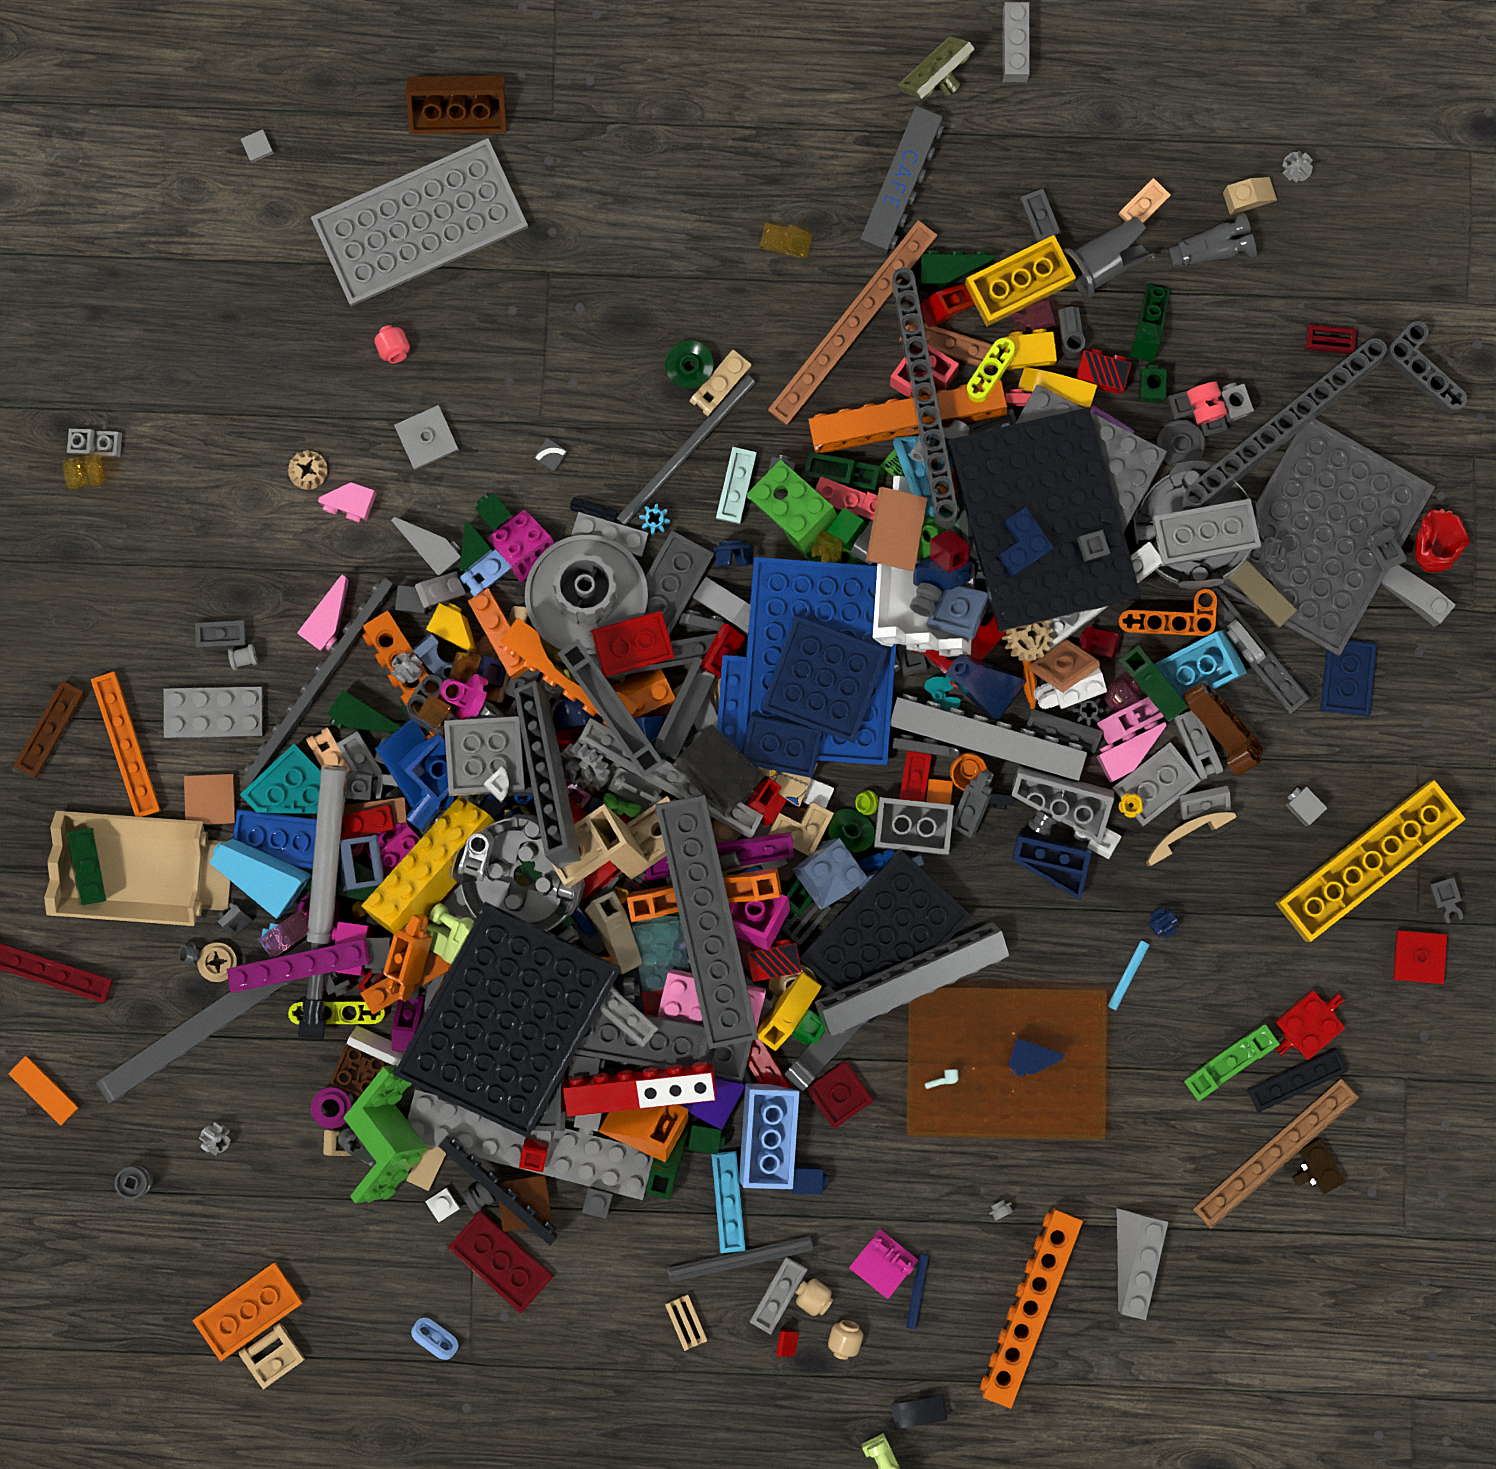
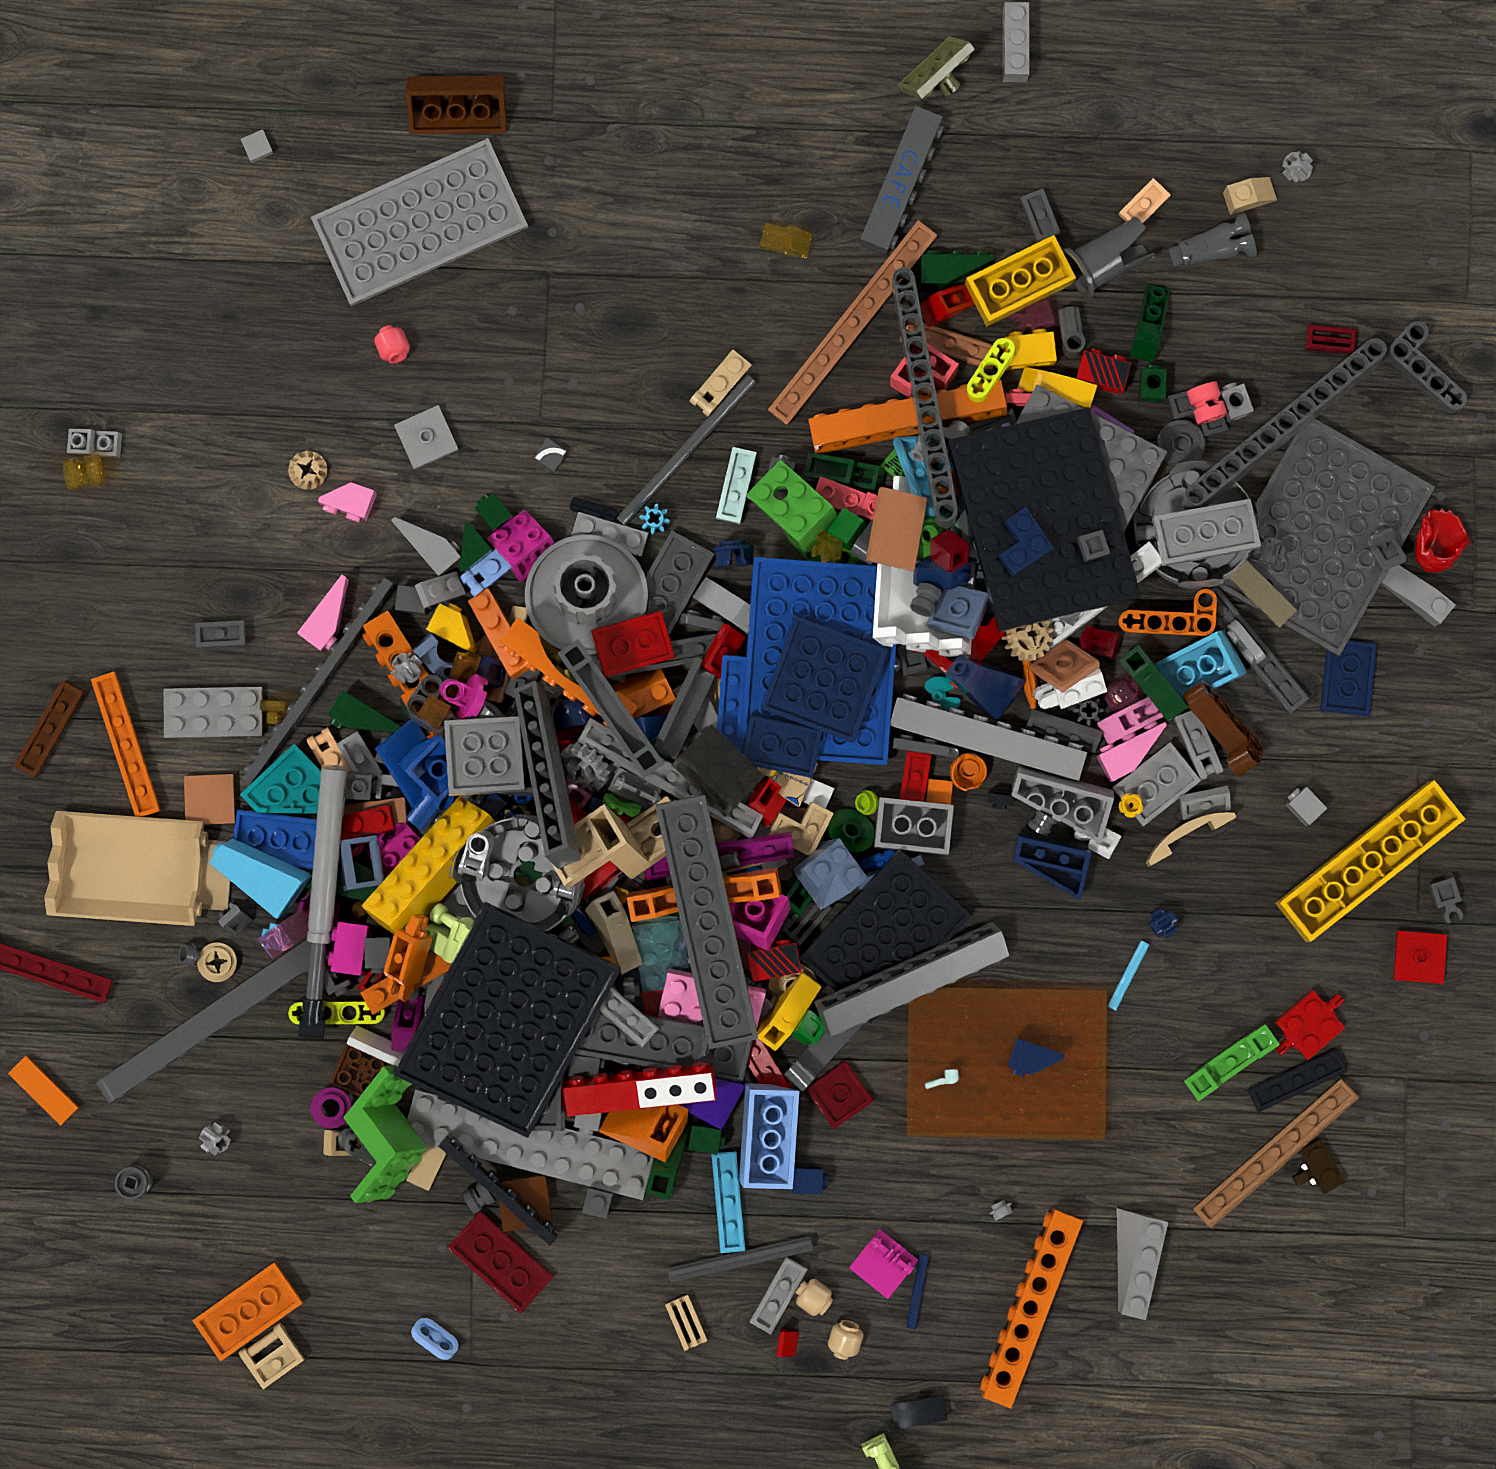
(86, 866): dark green brick -> none
(242, 657): light grey bush -> none
(274, 709): none -> clear yellow tile
(298, 966): magenta plate -> none
(442, 1204): white plate -> none
(498, 784): white tile -> none
(533, 1155): red slope -> none
(687, 352): dark green dish -> none
(973, 804): dark grey hinge -> none

